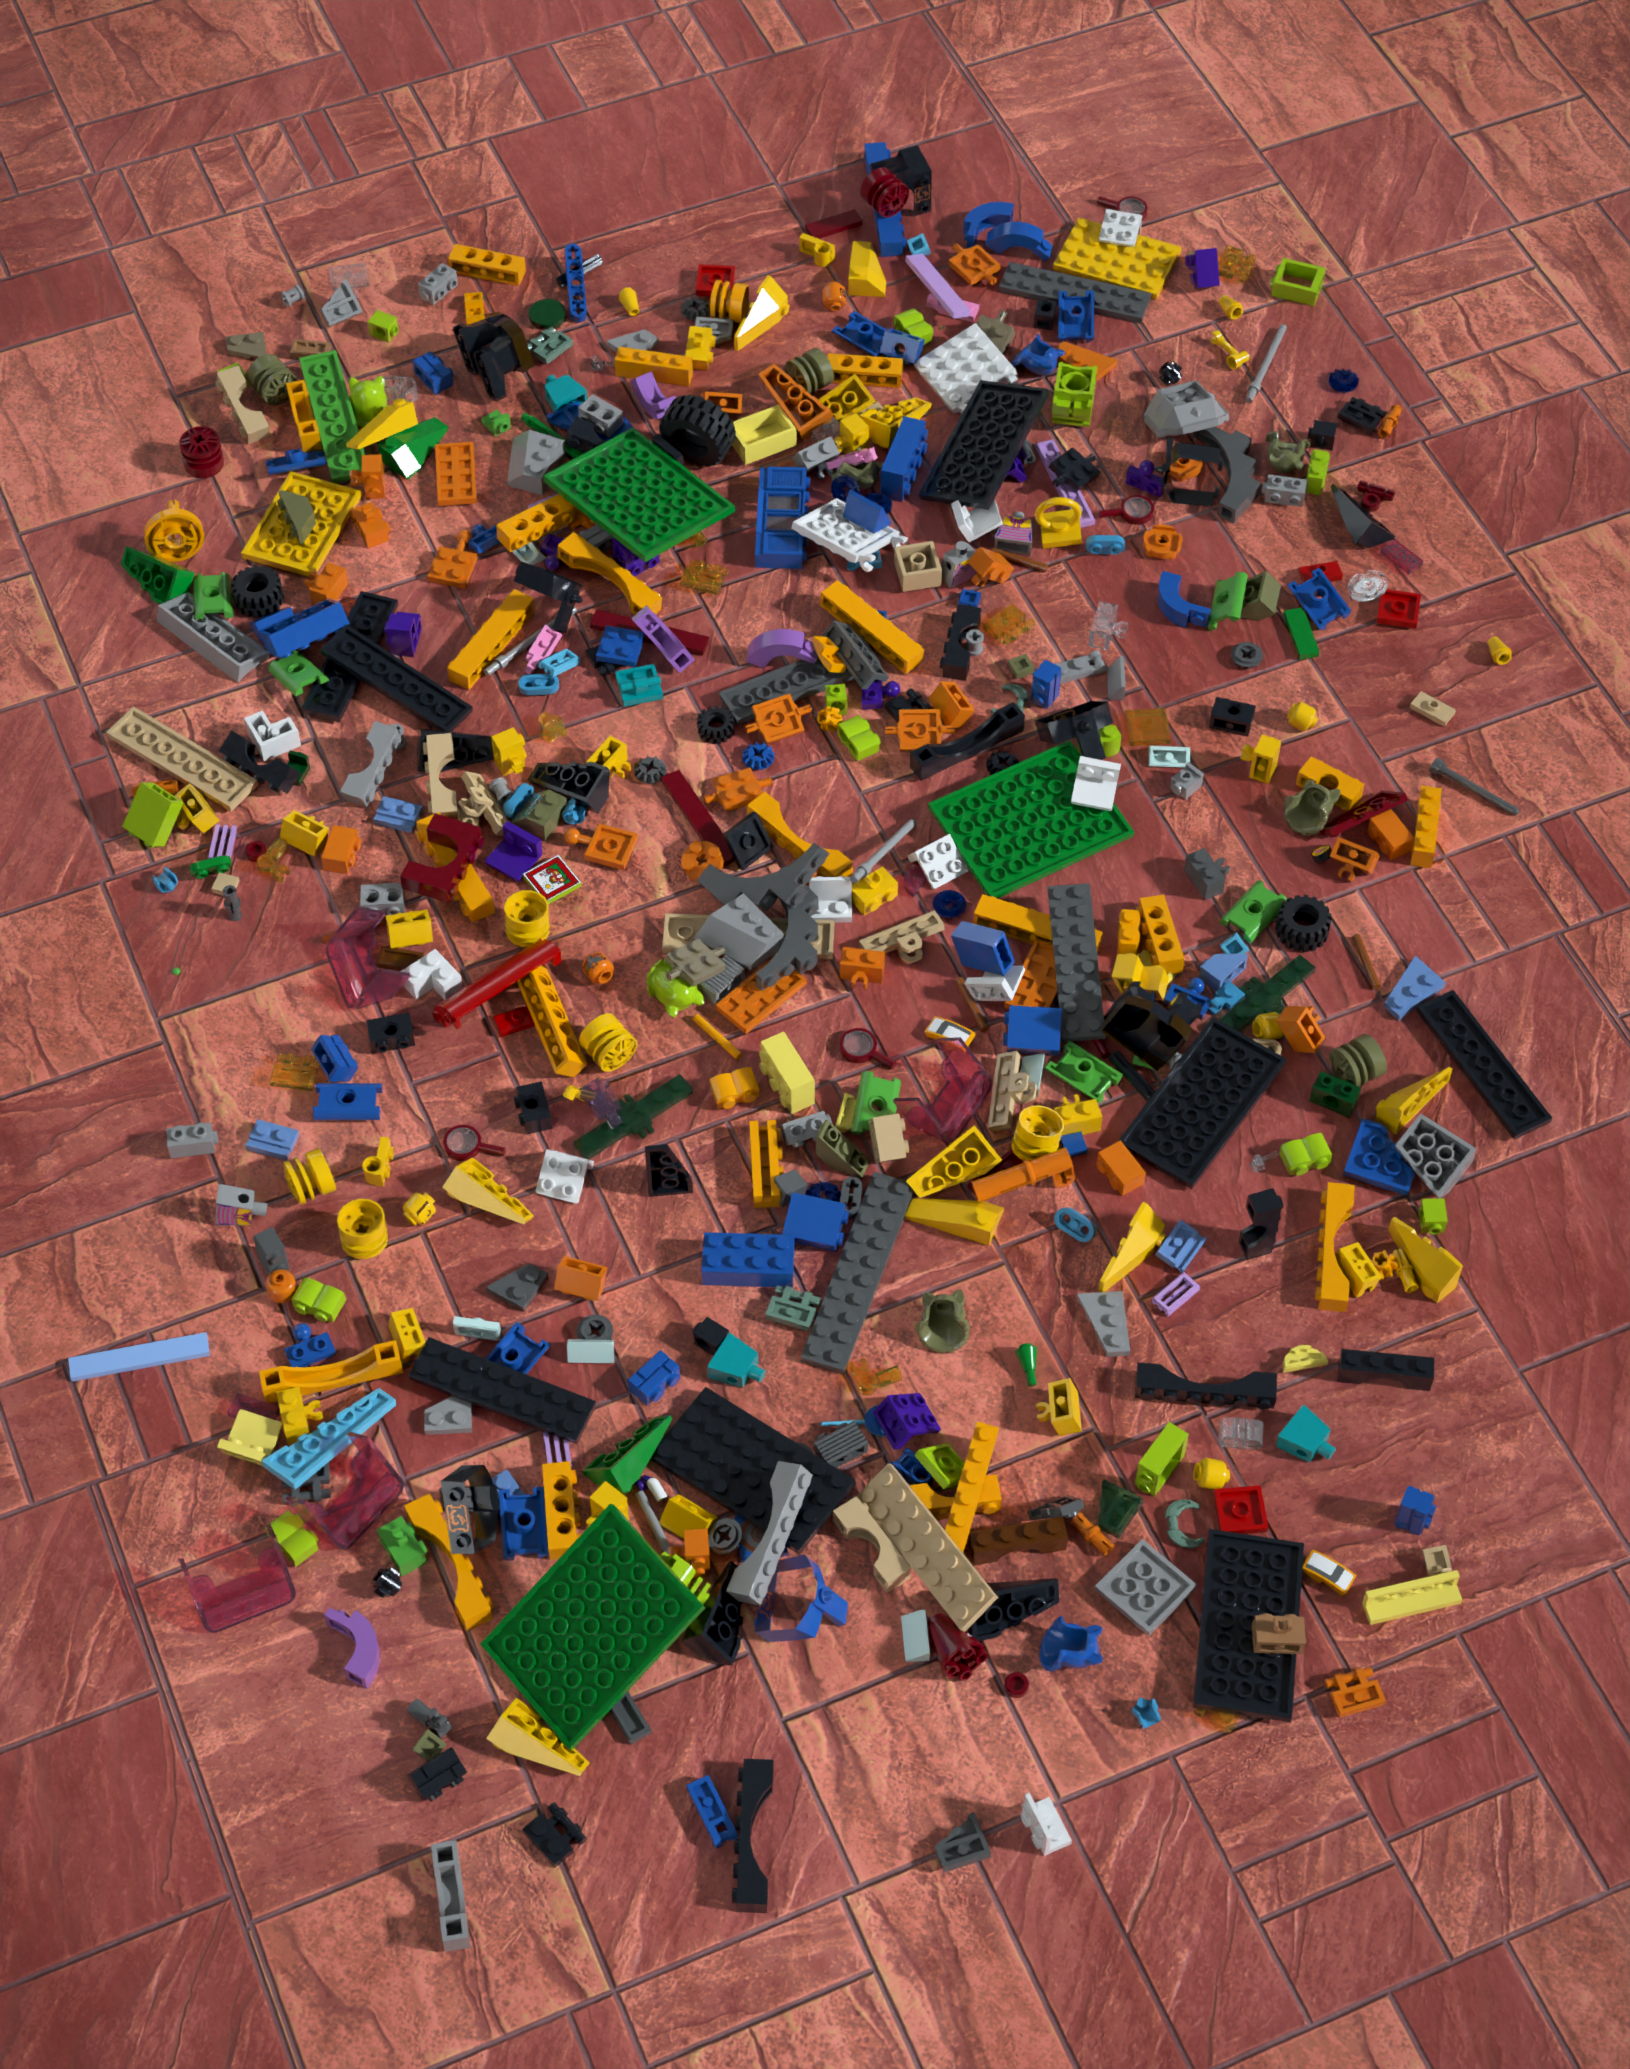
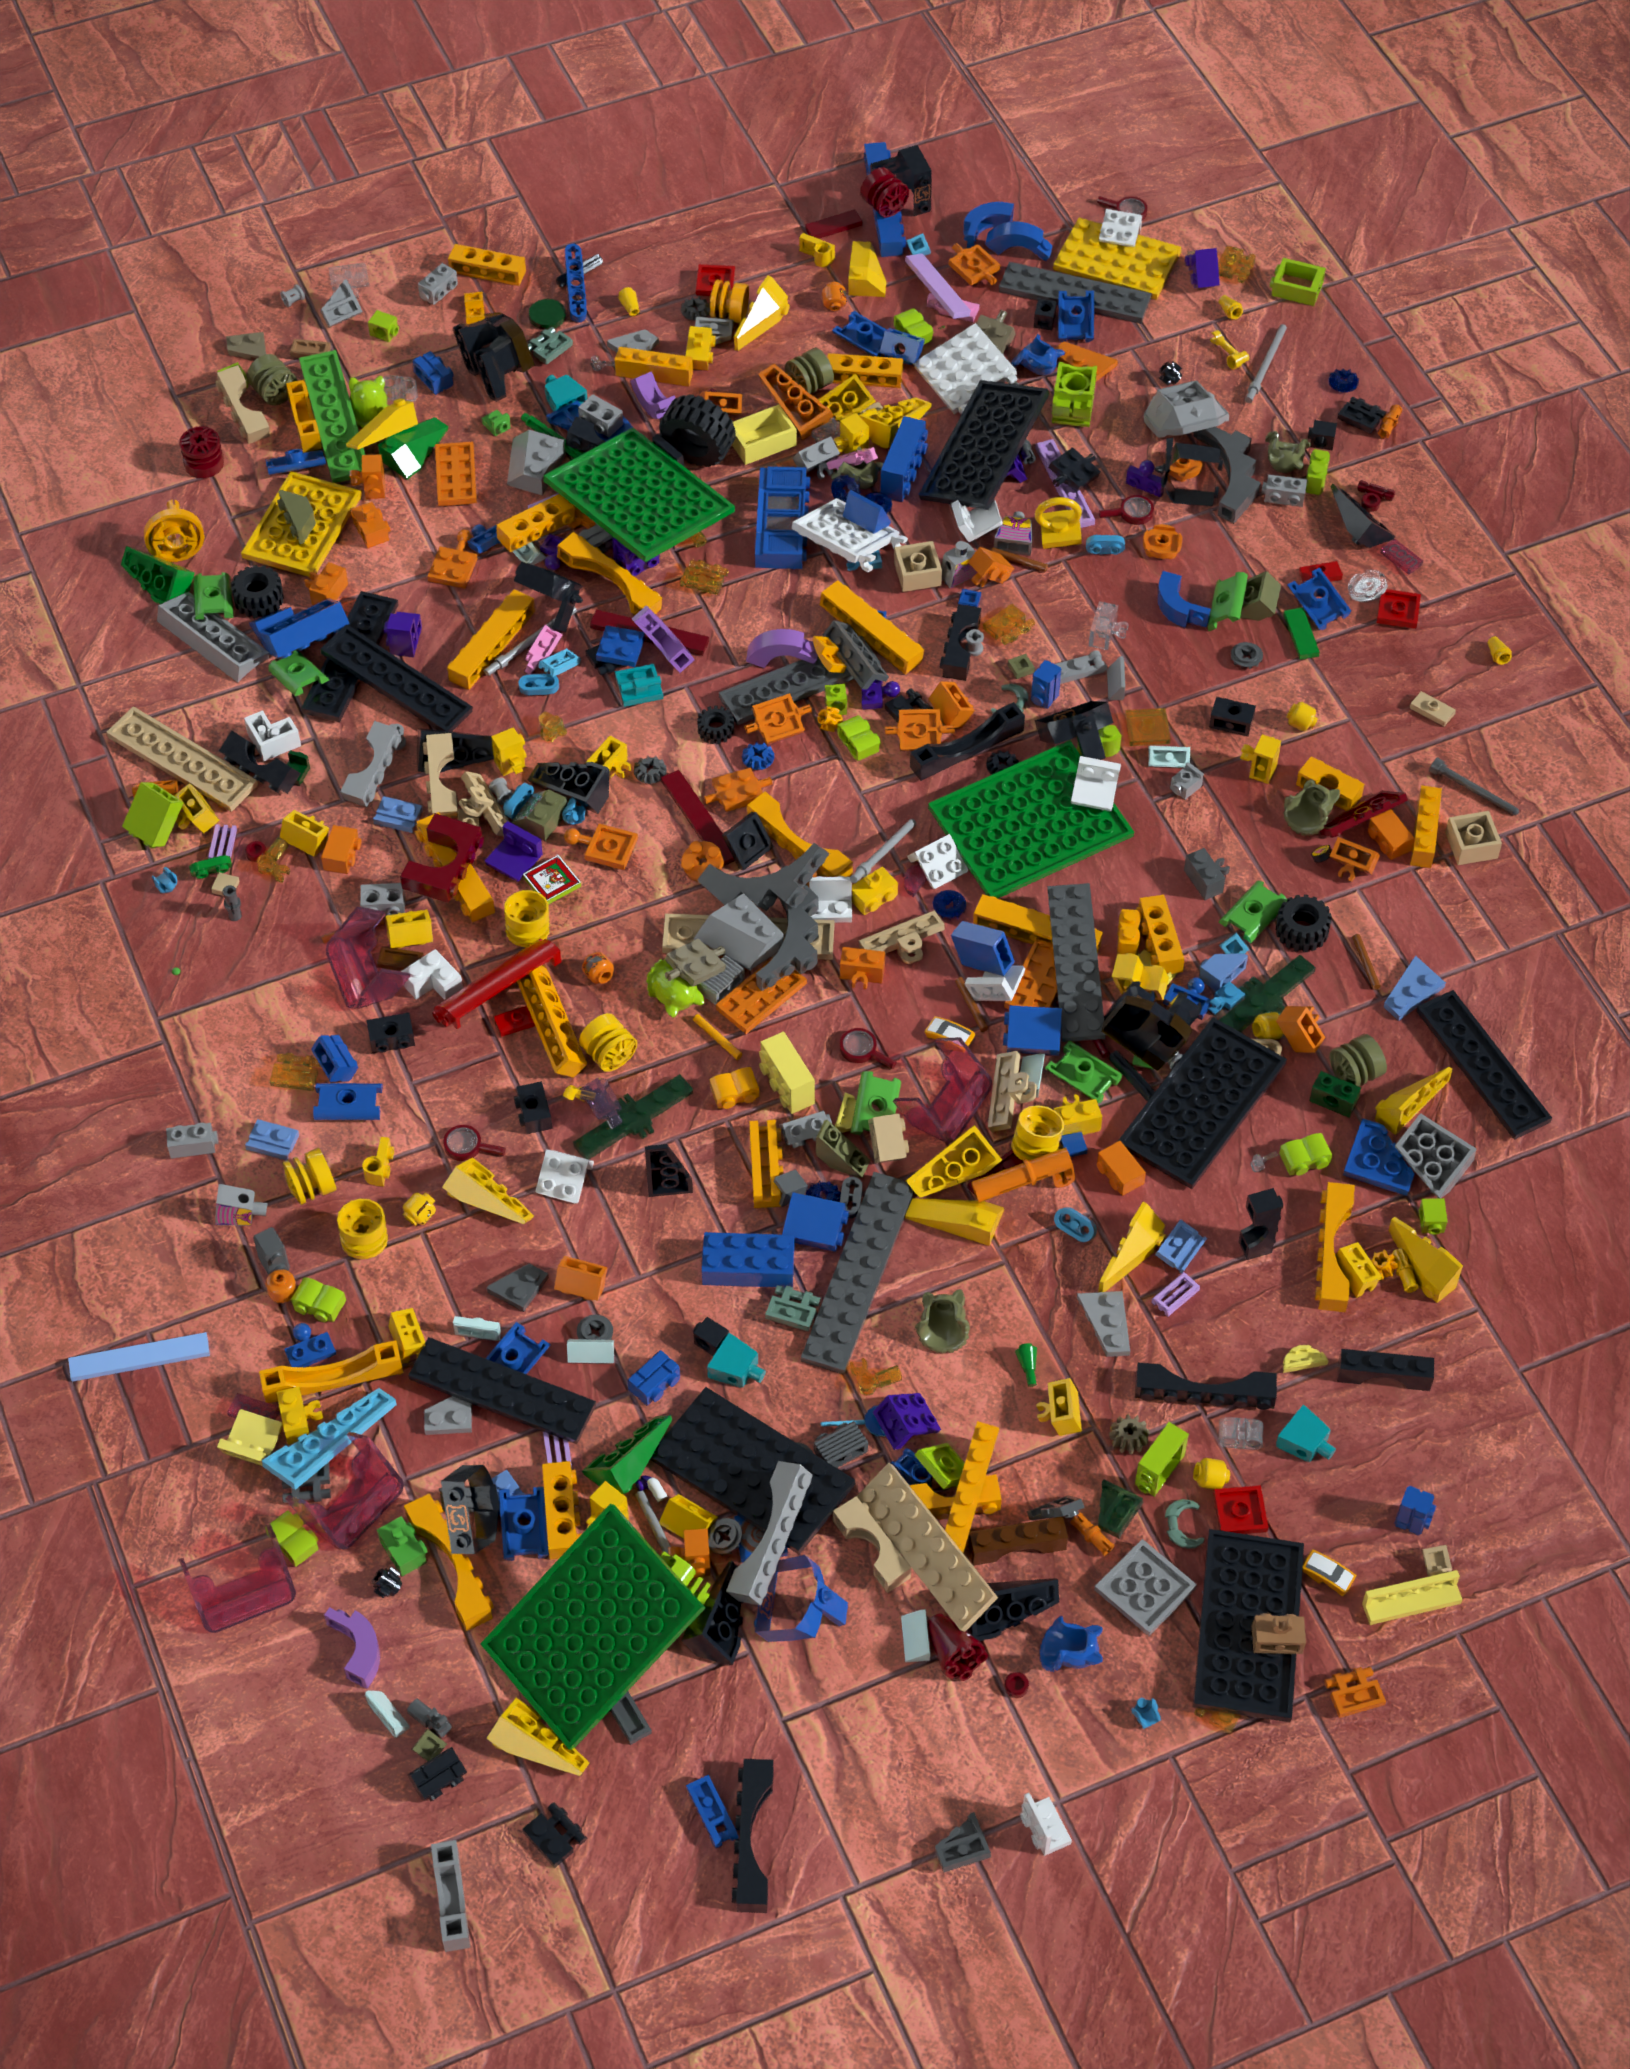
(386, 1712): none -> light aqua slope
(1126, 1426): none -> dark tan gear
(1473, 837): none -> tan brick

